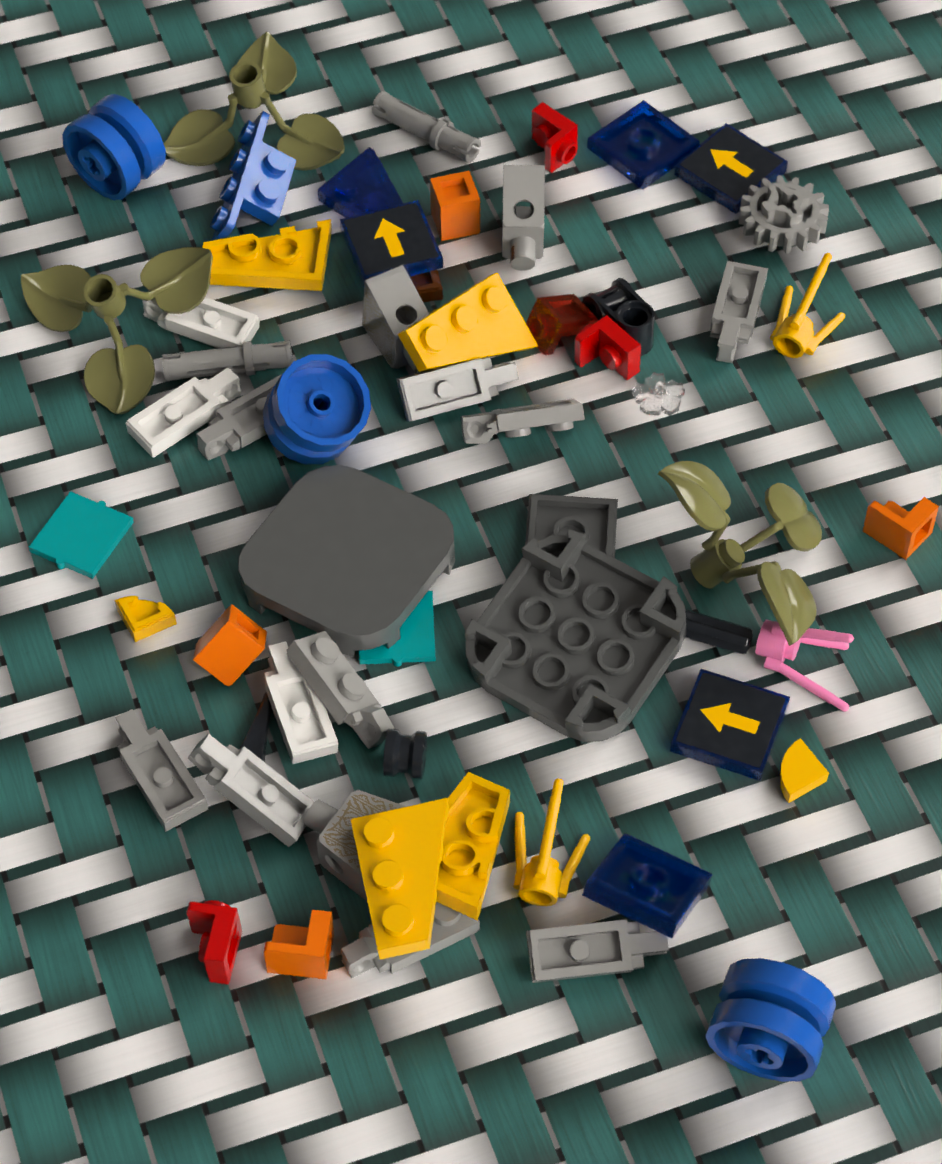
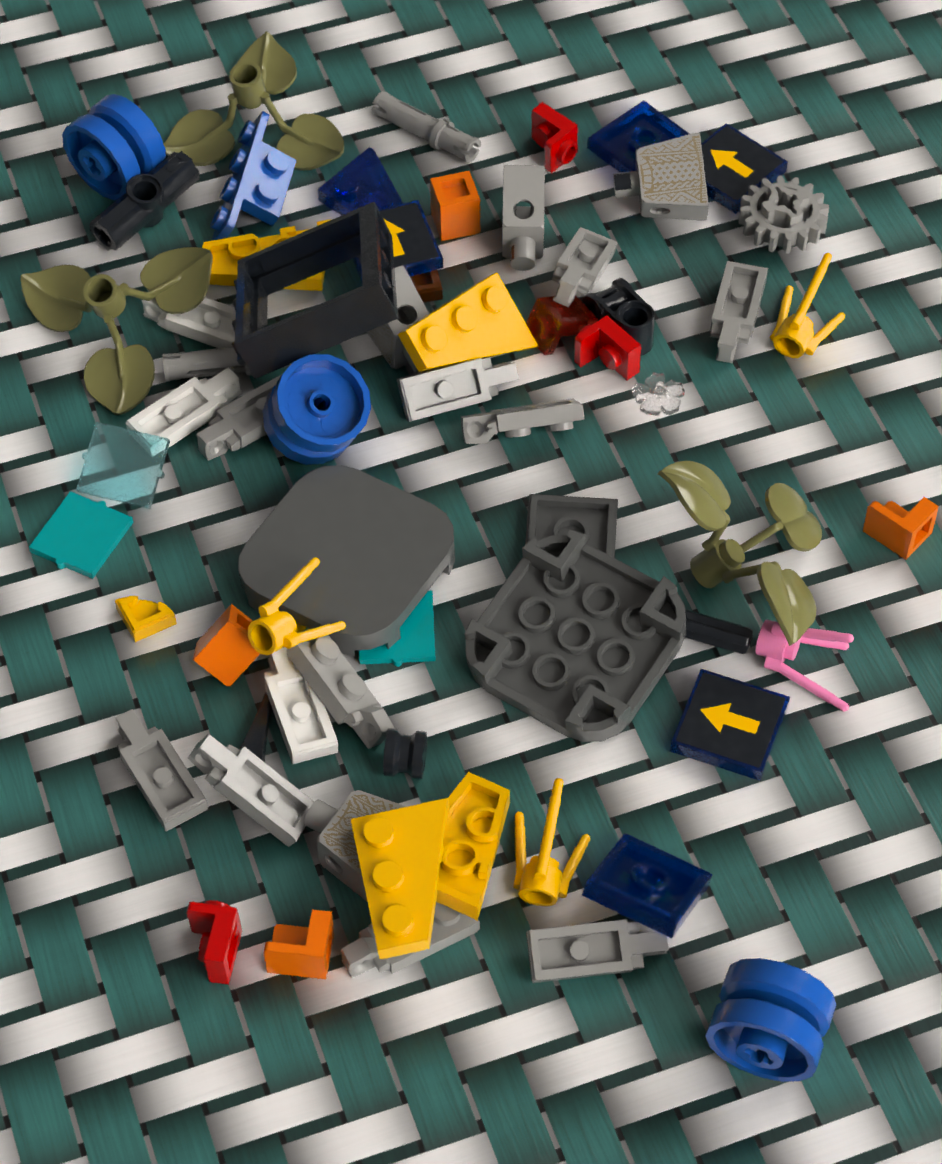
(123, 465): none -> clear light blue piece
(144, 201): none -> black piece
(278, 628): none -> yellow plant
(329, 323): none -> black window
(582, 264): none -> light grey hinge
(668, 180): none -> light grey torso
(800, 771): yellow tile -> none

